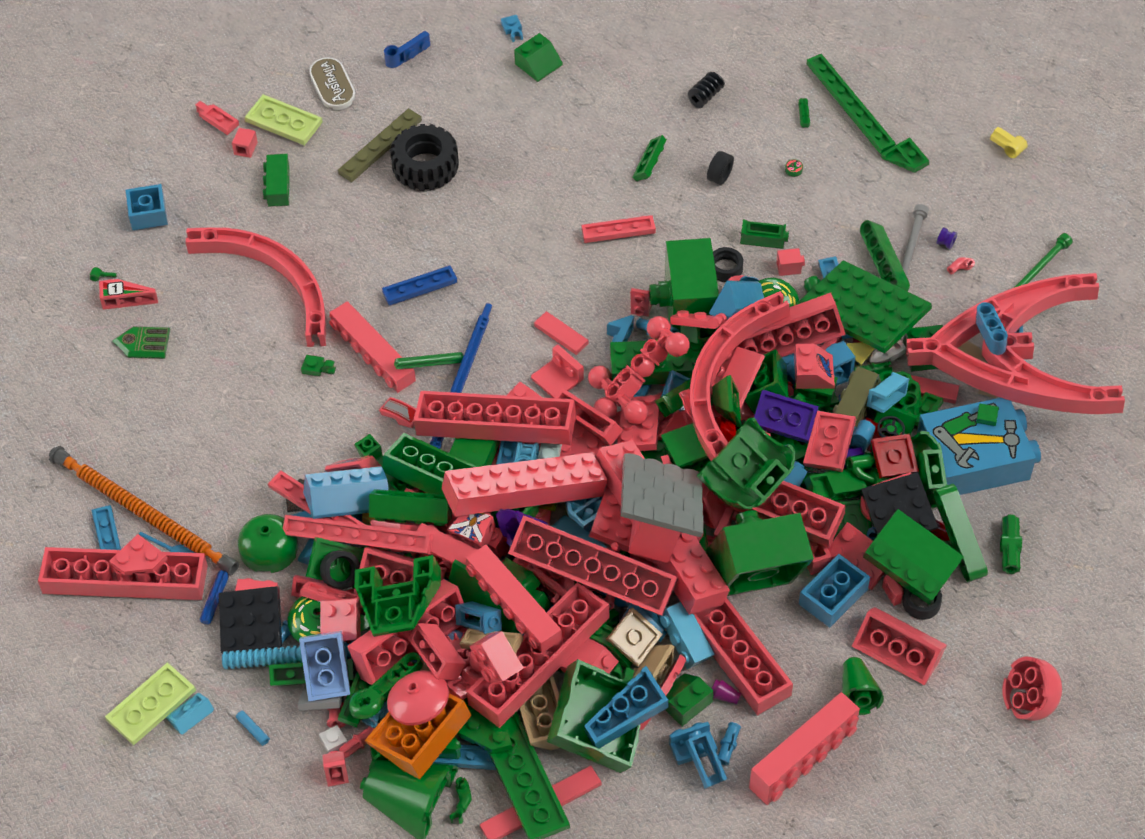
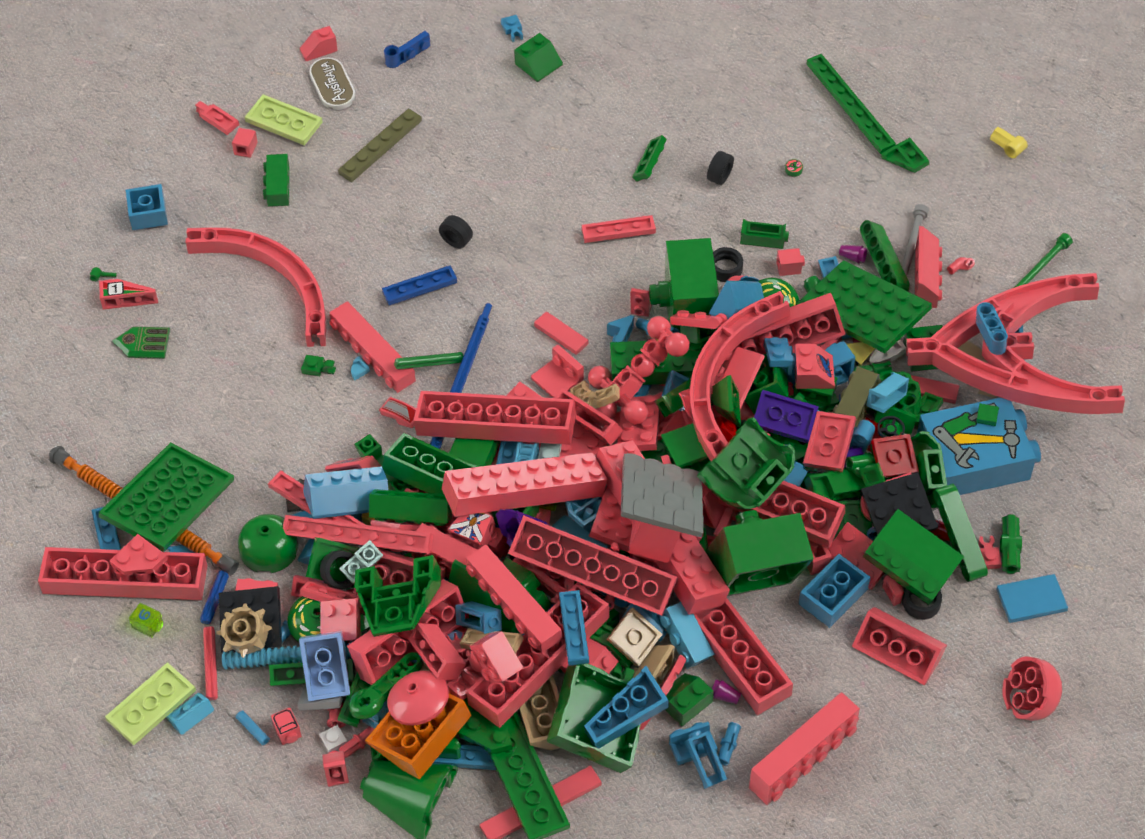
(146, 620): none -> clear neon green brick
(166, 496): none -> green plate
(210, 663): none -> coral axle
(244, 630): none -> tan brick
(286, 726): none -> coral brick
(319, 44): none -> coral slope
(359, 368): none -> medium azure tile
(363, 558): none -> light aqua slope
(429, 173): black tyre -> none
(455, 231): none -> black tyre
(465, 798): green arm -> none
(574, 627): none -> dark azure tile
(599, 397): none -> tan tile
(705, 89): black piece -> none
(779, 353): none -> dark azure bracket
(804, 112): green axle -> none
(853, 252): none -> magenta cone
(861, 686): green cone -> none
(872, 475): none -> green tile
(928, 267): none -> coral slope
(946, 238): dark purple wheel -> none
(990, 554): none -> coral plate
(1032, 598): none -> dark azure tile

